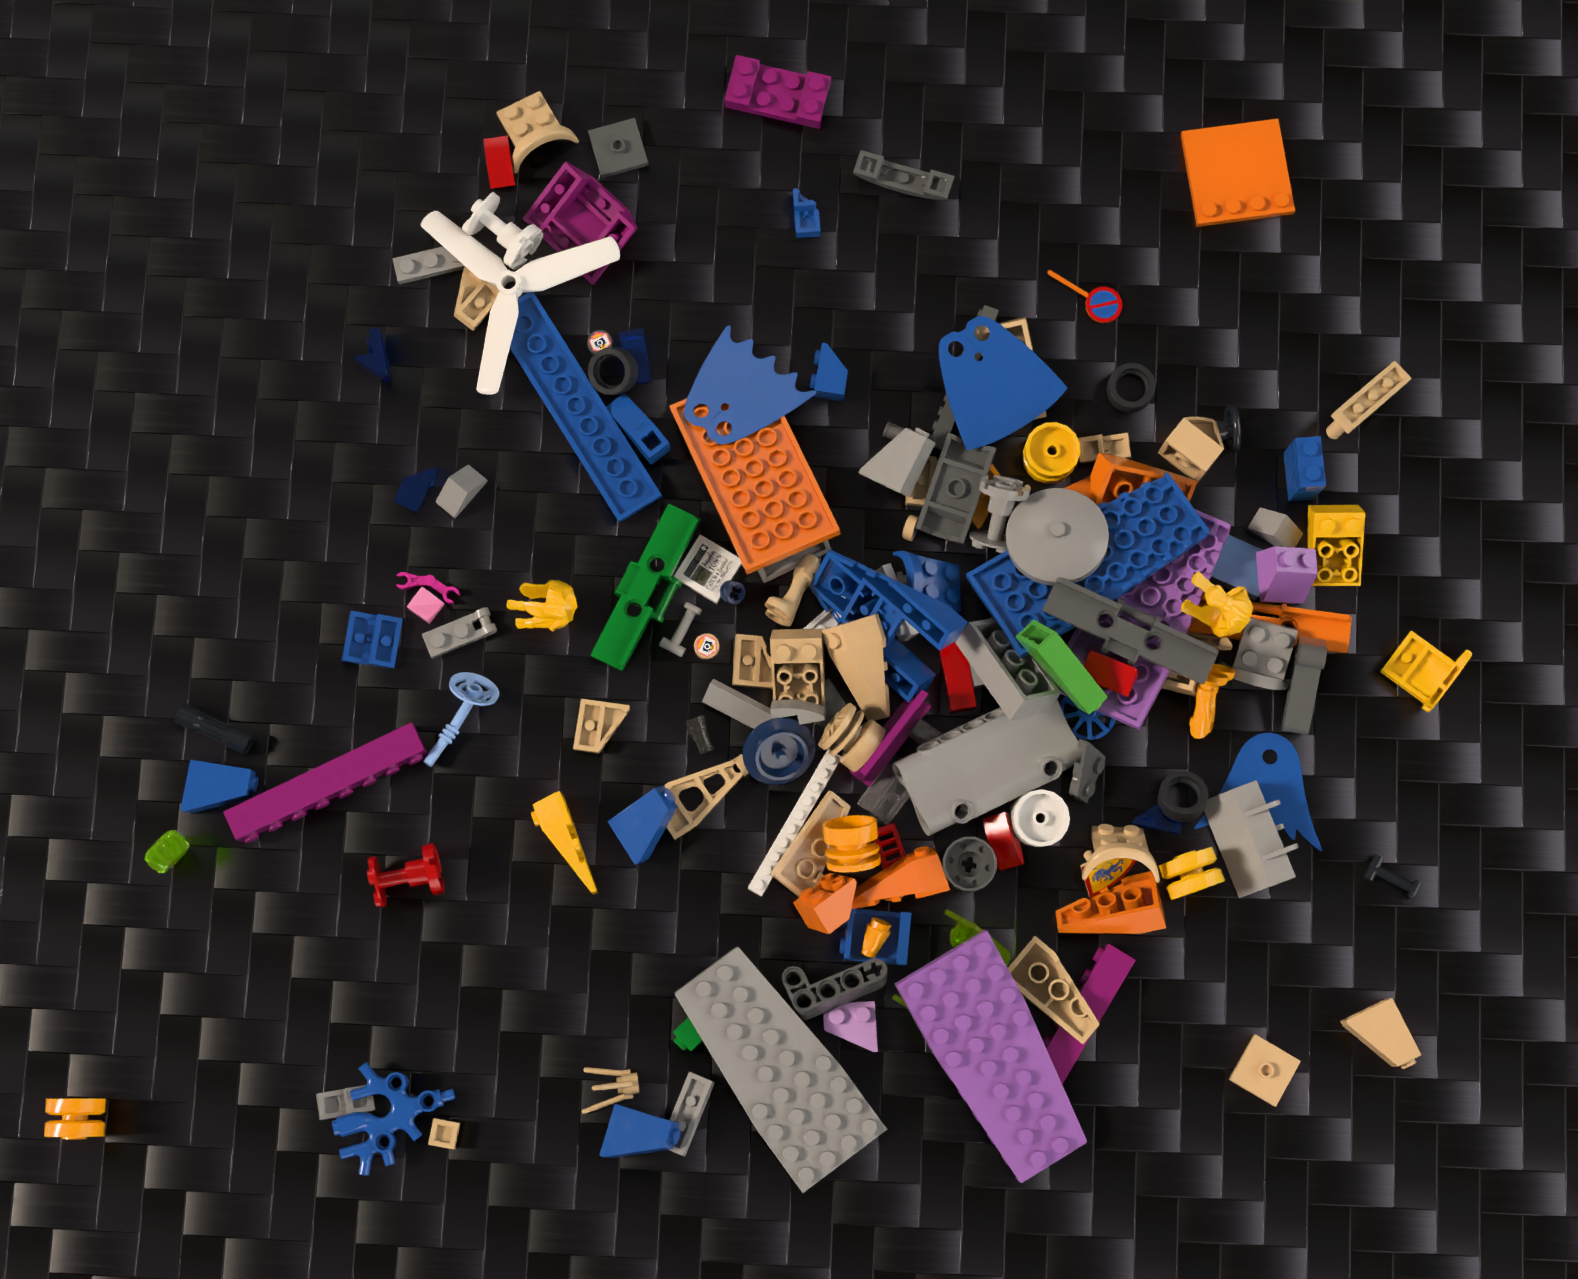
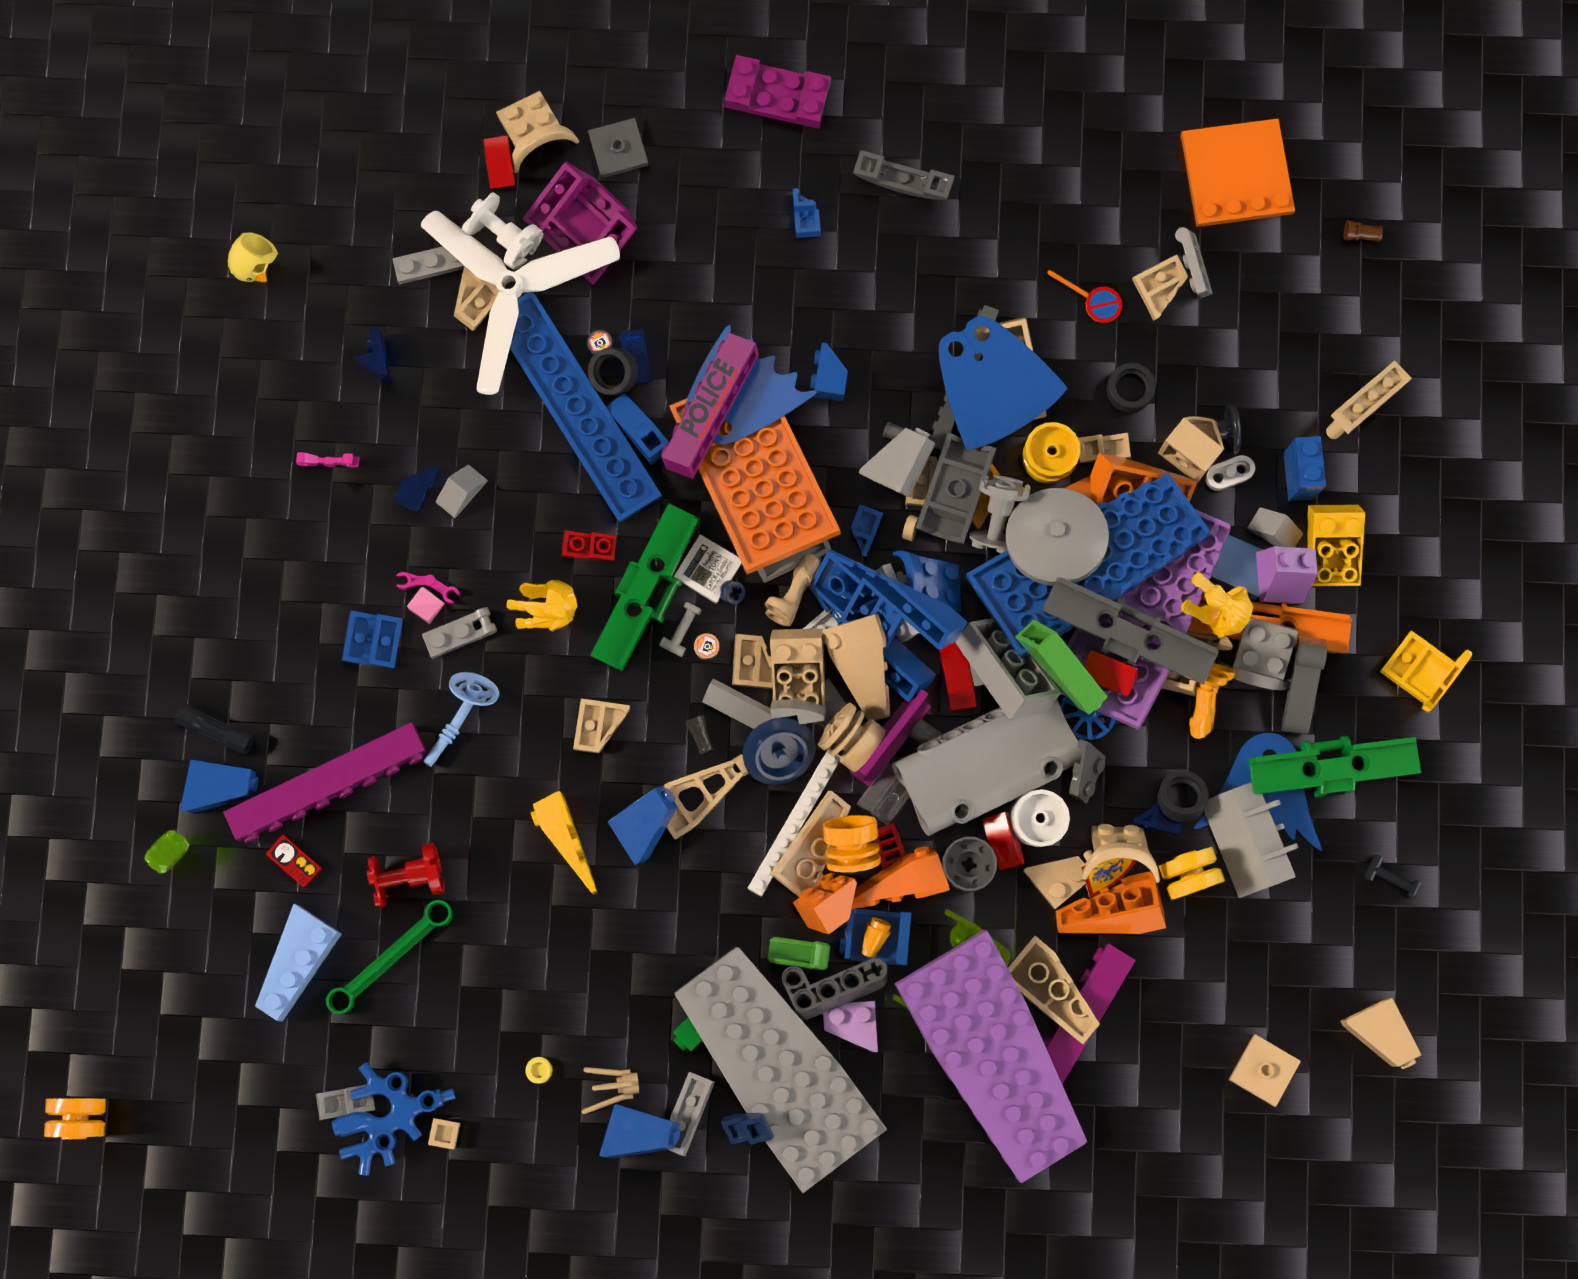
(251, 257): none -> light yellow piece
(294, 861): none -> tile
(297, 958): none -> light blue wedge
(306, 459): none -> dark pink piece
(389, 957): none -> green piece
(539, 1070): none -> light yellow tile
(589, 546): none -> red slope
(710, 405): none -> magenta brick
(747, 1127): none -> dark blue slope
(799, 953): none -> bright green animal
(865, 527): none -> blue slope
(1057, 879): none -> tan wing
(1160, 284): none -> tan wing
(1194, 262): none -> light grey plate
(1228, 472): none -> white plate
(1332, 775): none -> green piece
(1358, 231): none -> reddish brown pin

